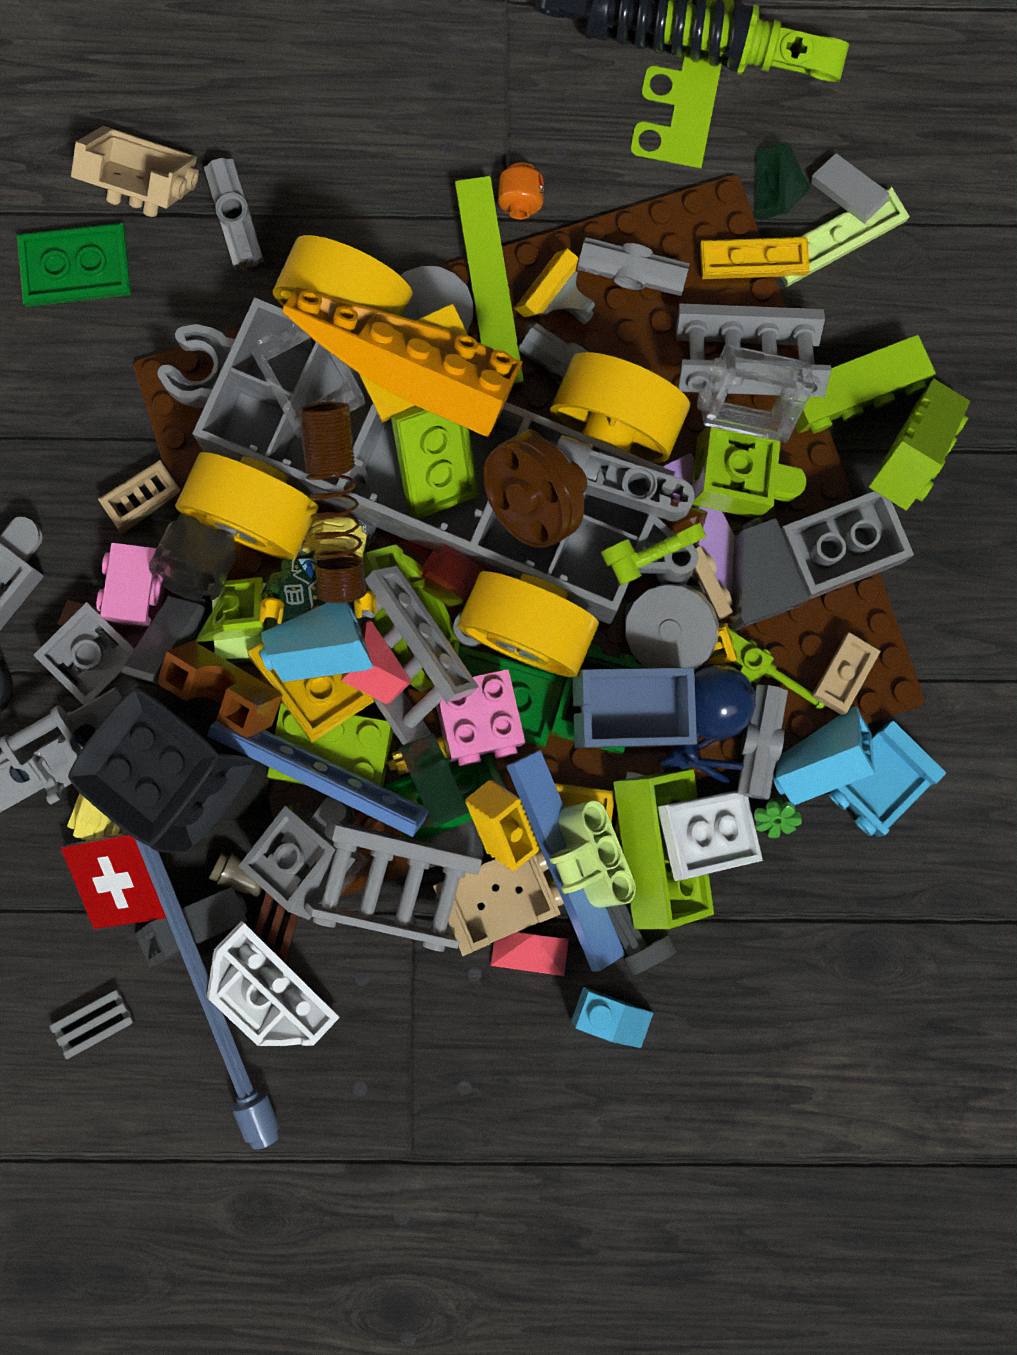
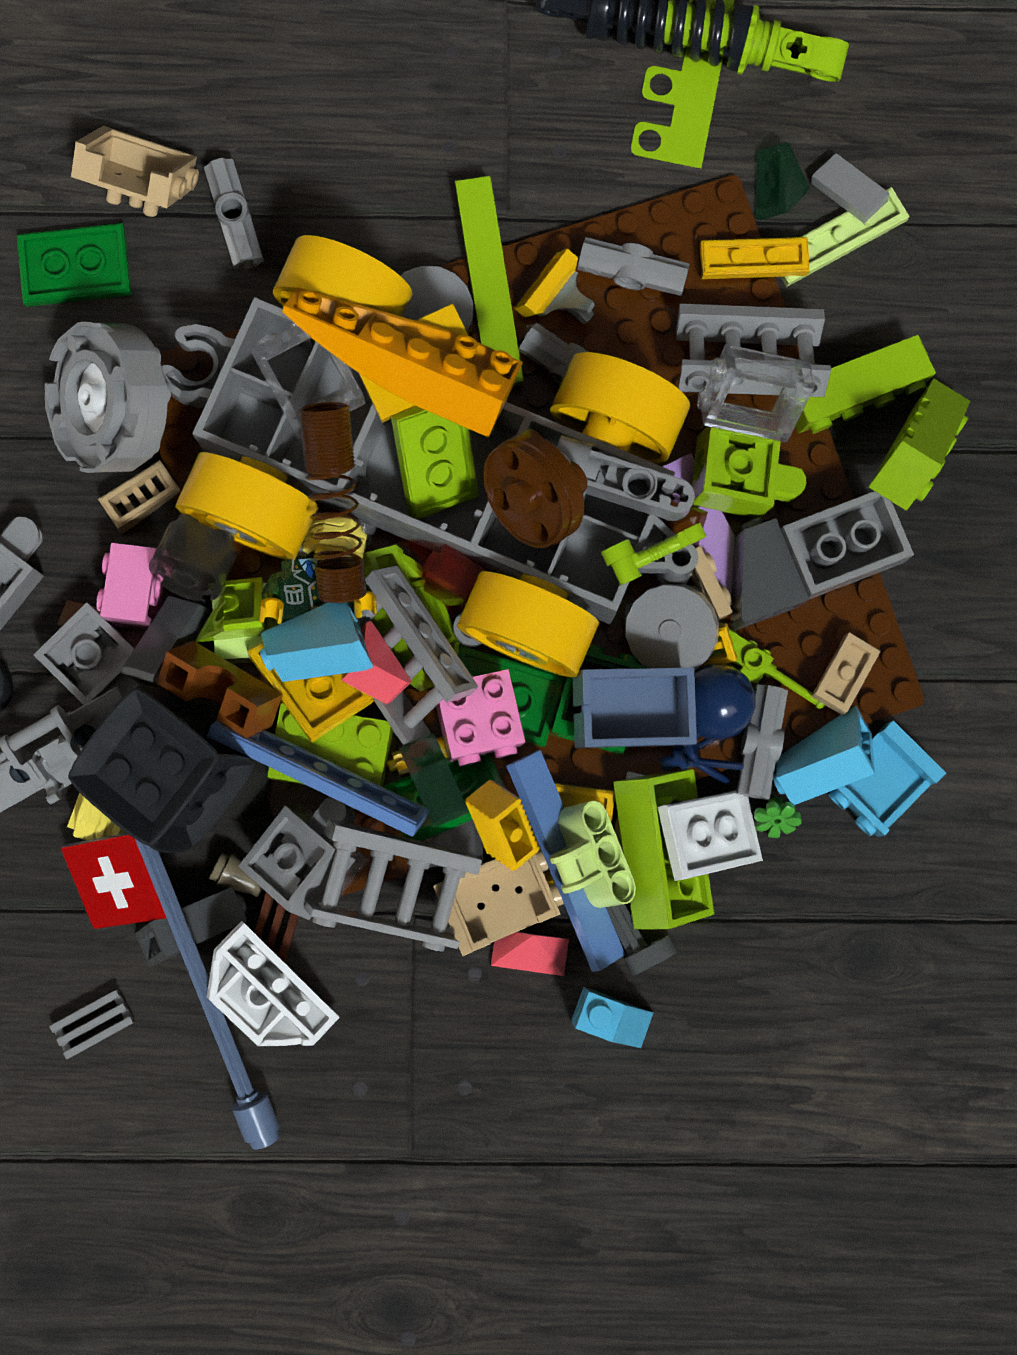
(107, 397): none -> light grey piece
(521, 190): orange head -> none

